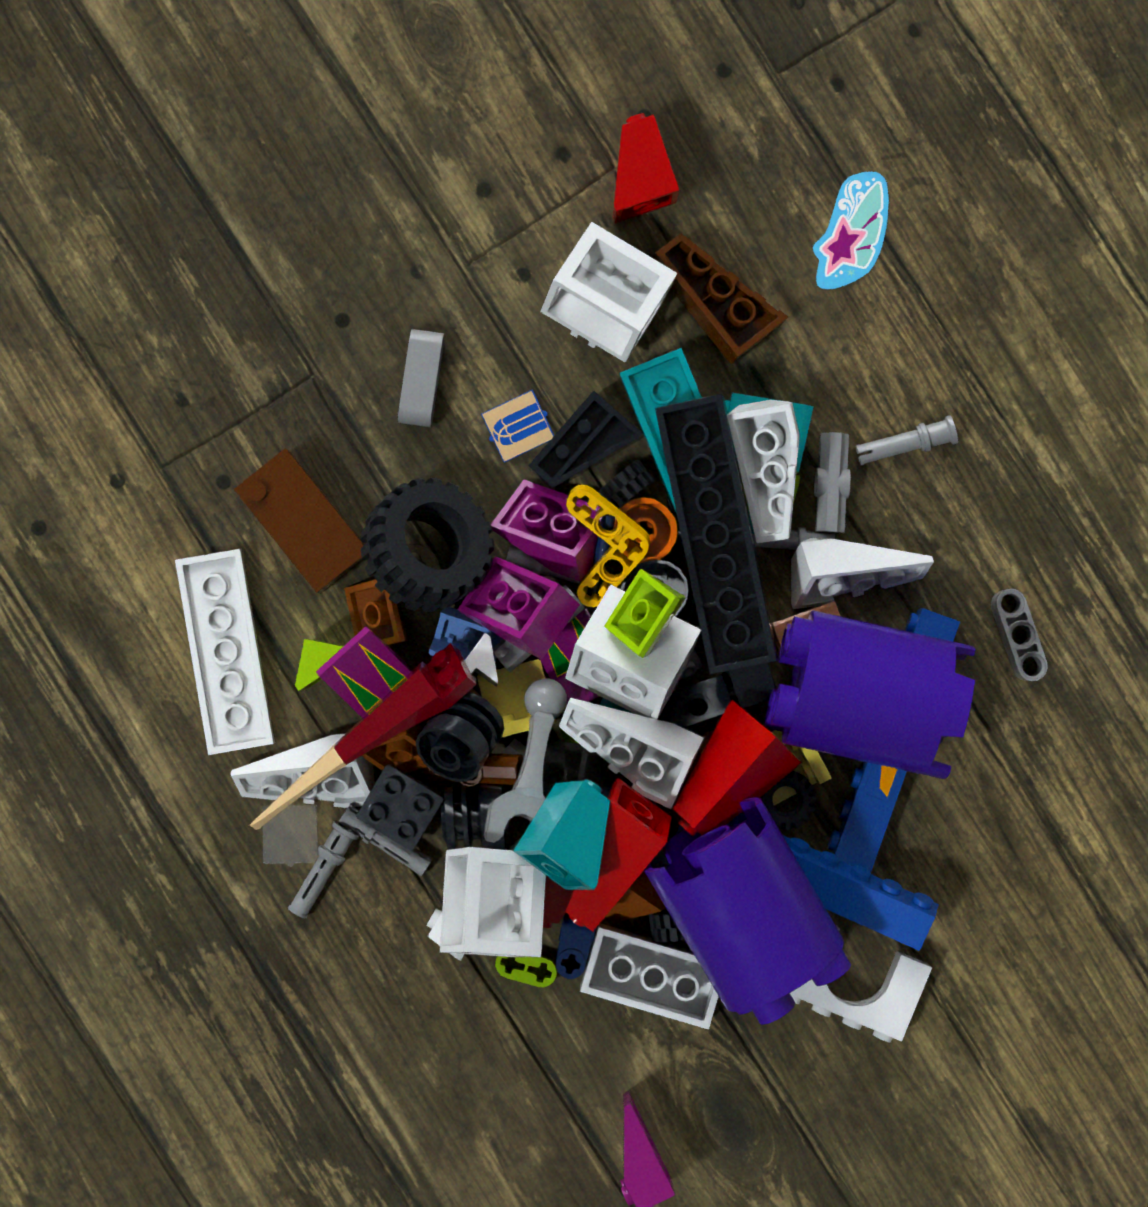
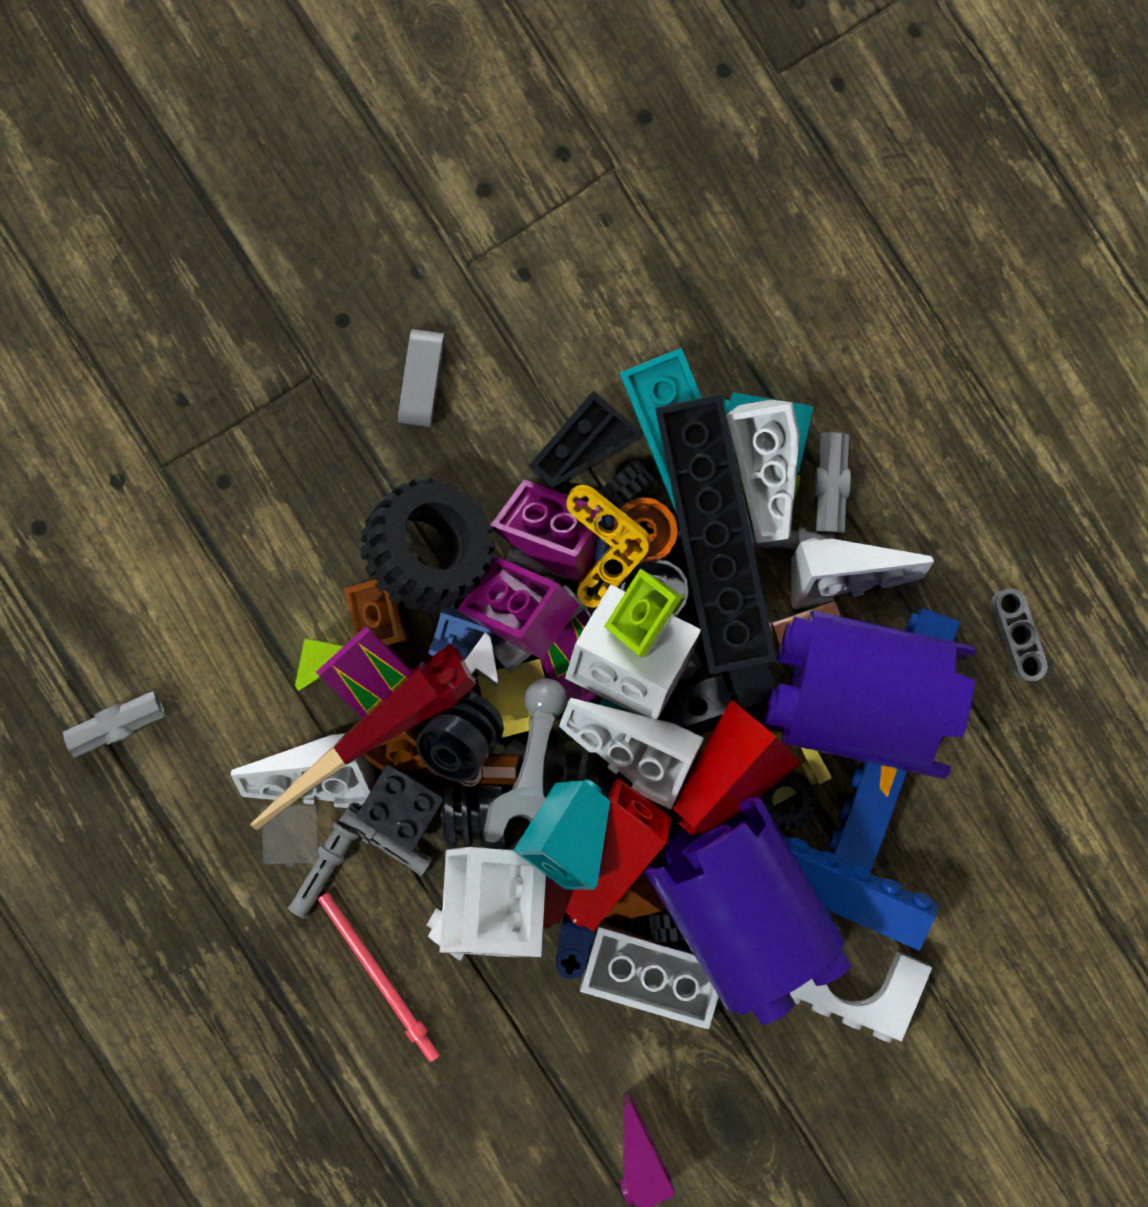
(114, 724): none -> light grey piece
(224, 651): white plate -> none
(301, 520): reddish brown brick -> none
(415, 1030): none -> coral bar
(518, 426): piece -> none
(527, 976): lime beam -> none
(608, 292): white piece -> none
(644, 170): red slope -> none
(717, 299): reddish brown wedge -> none
(854, 231): sticker -> none
(921, 438): light grey pin -> none

